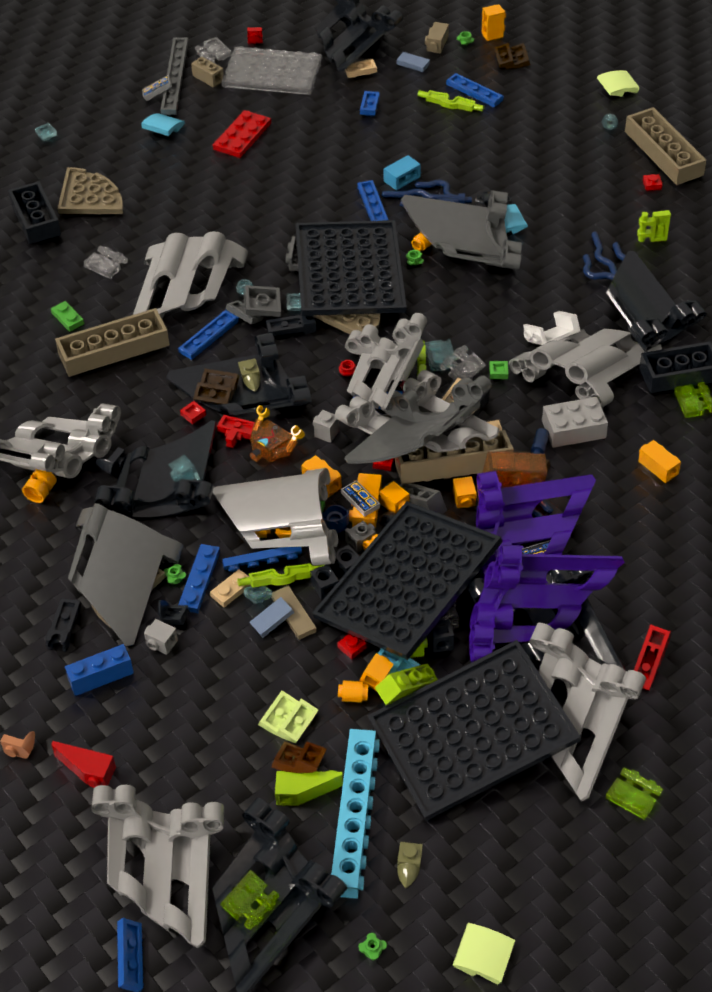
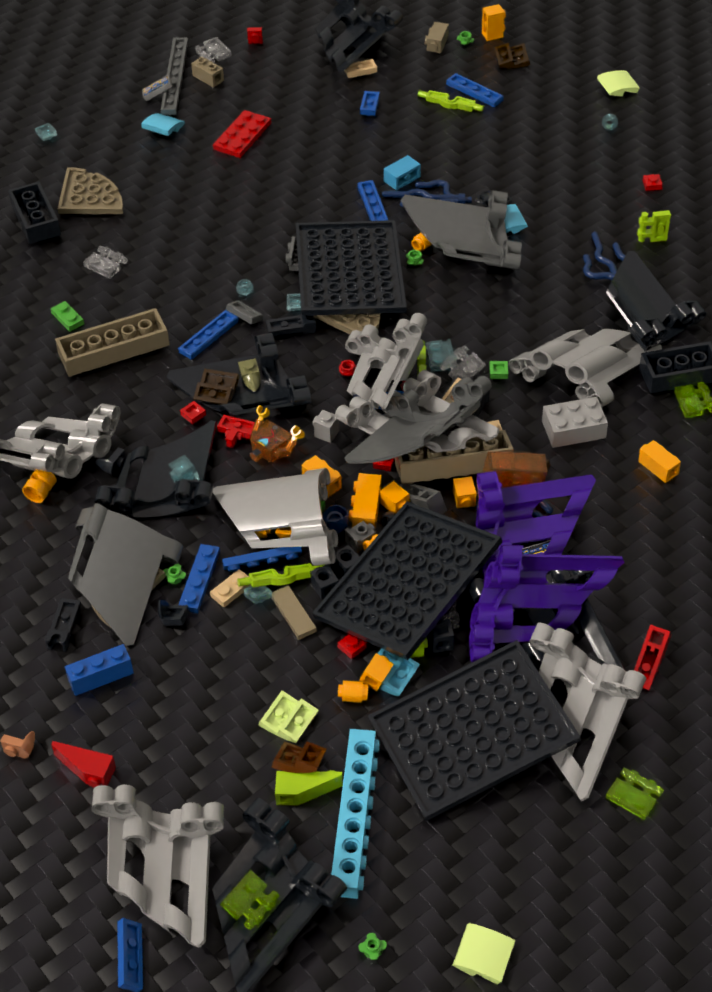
(160, 636): light grey brick -> none
(179, 259): light grey panel -> none
(262, 301): dark grey plate -> none
(271, 617): sand blue tile -> none
(272, 70): clear plate -> none
(360, 498): tile -> none
(405, 682): lime slope -> none
(409, 862): olive plate -> none
(413, 62): sand blue tile -> none
(540, 441): dark blue cylinder -> none
(566, 324): white panel -> none
(665, 146): dark tan brick -> none

